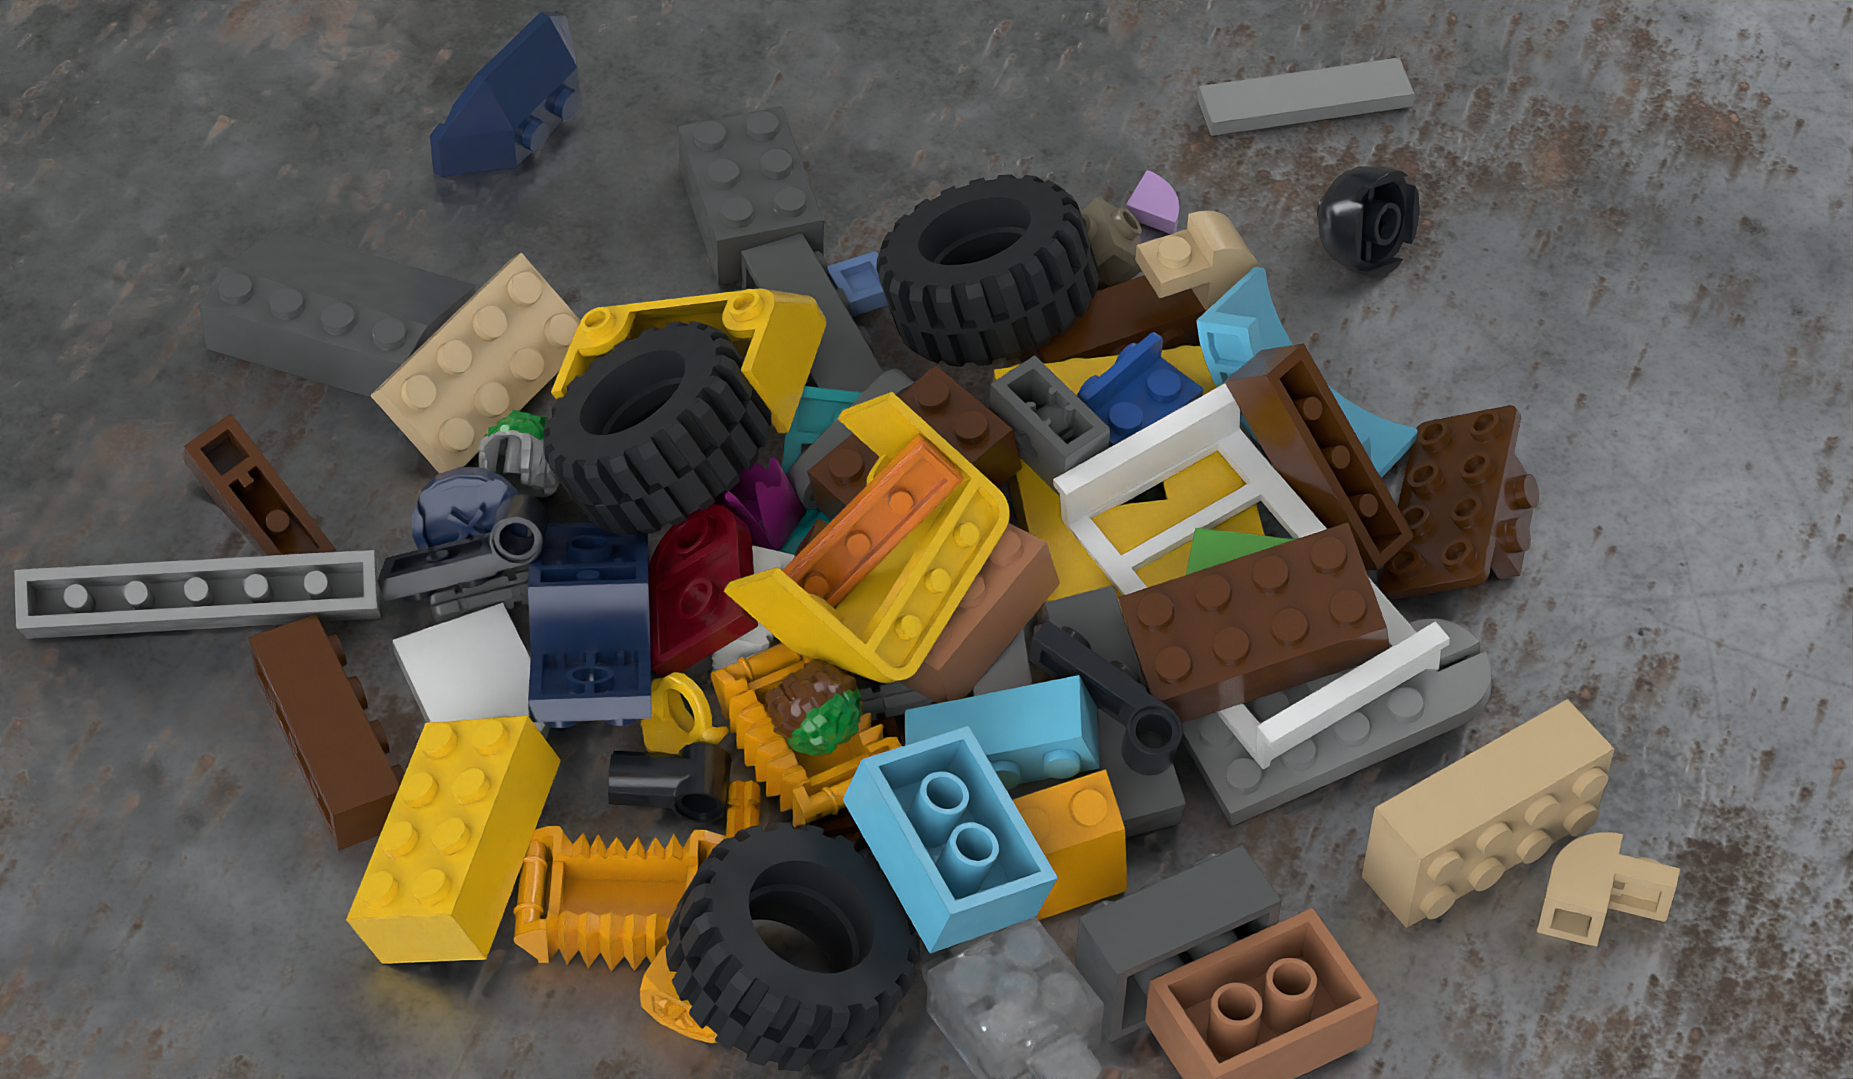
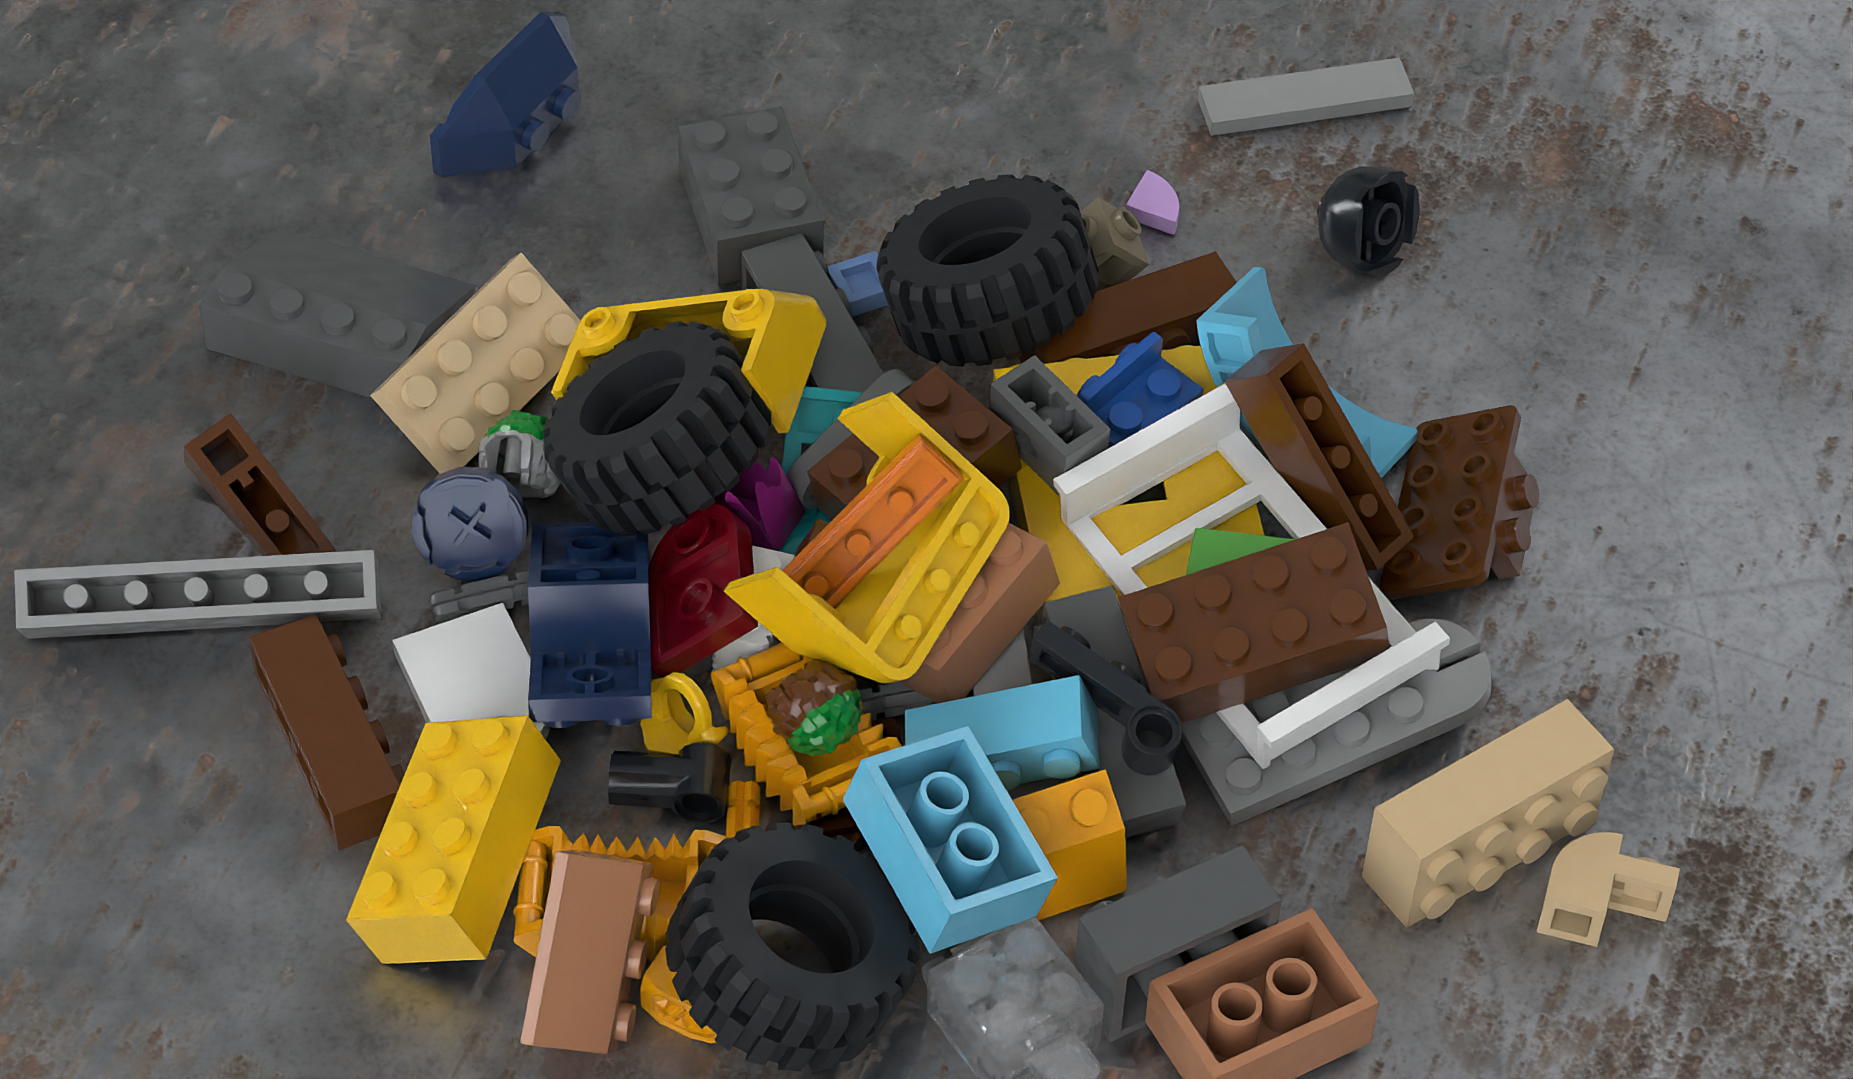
(468, 560): black plate -> none
(589, 952): none -> nougat slope
(1202, 258): tan brick -> none

